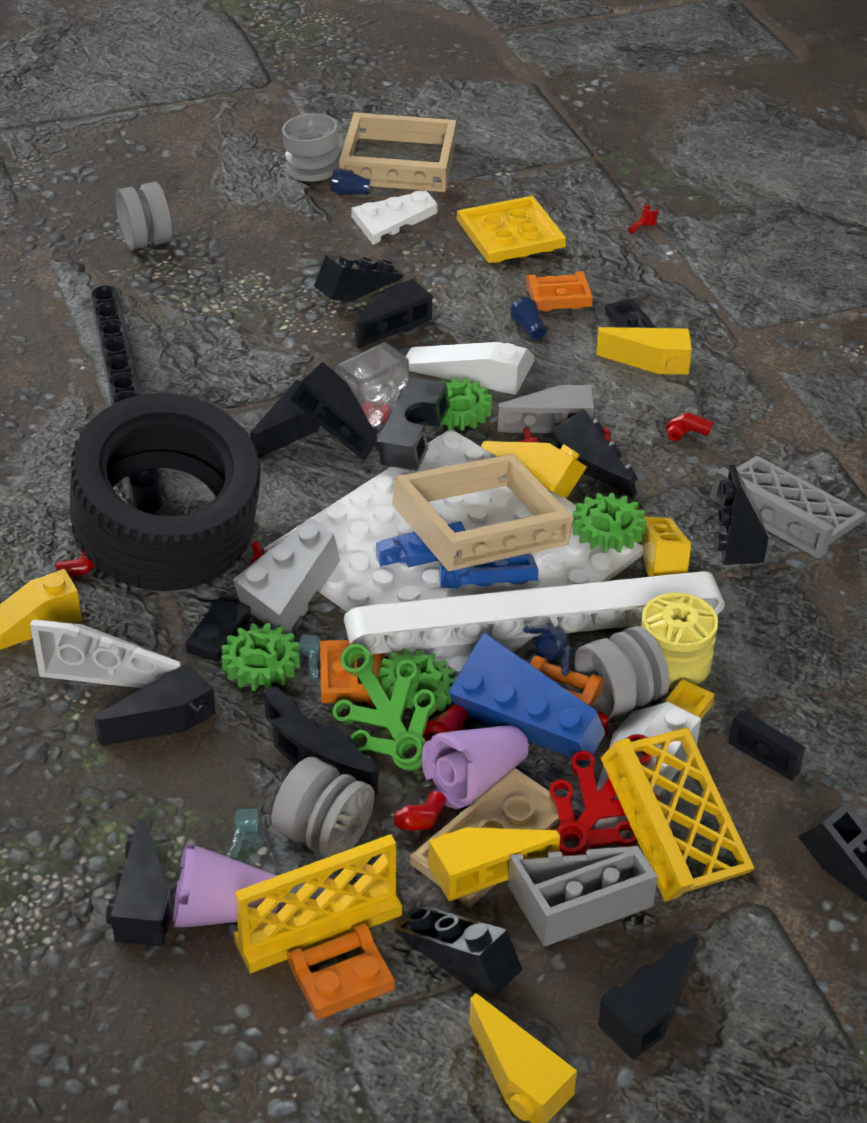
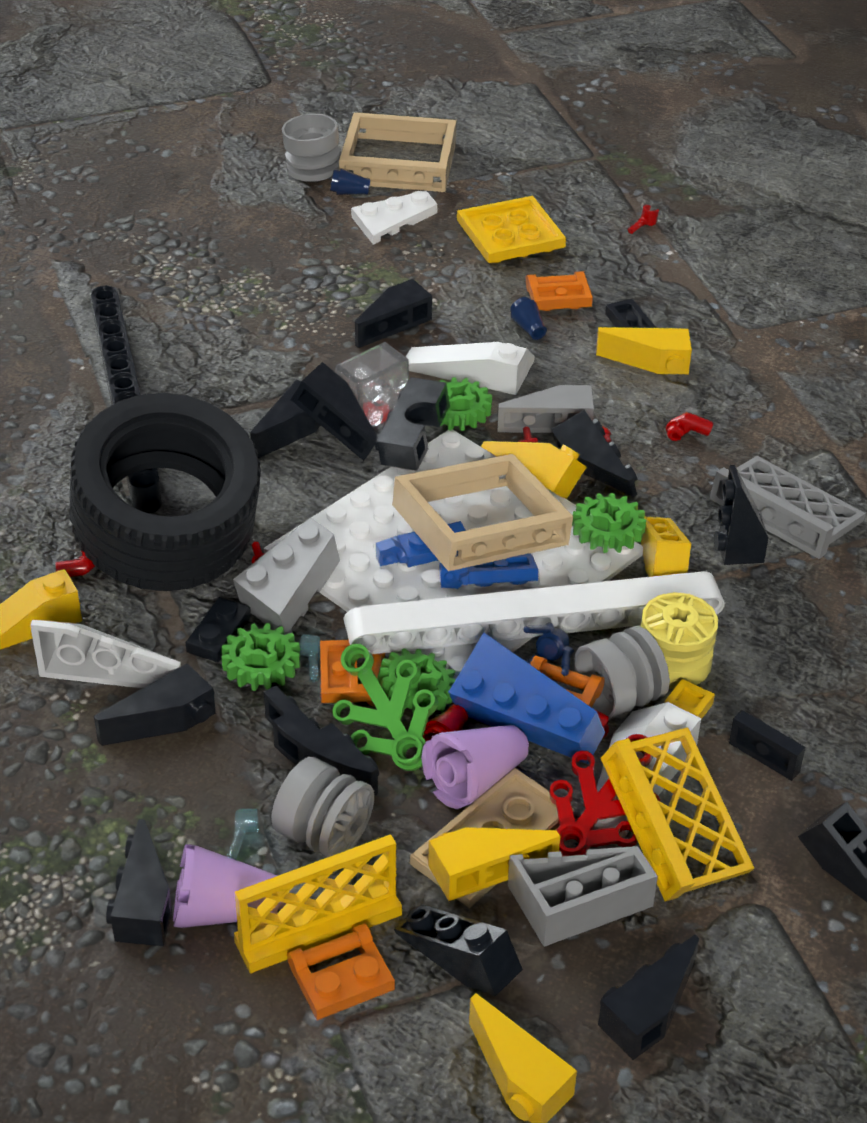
(143, 215): light grey wheel -> none
(352, 278): black slope -> none
(420, 816): red arm -> none

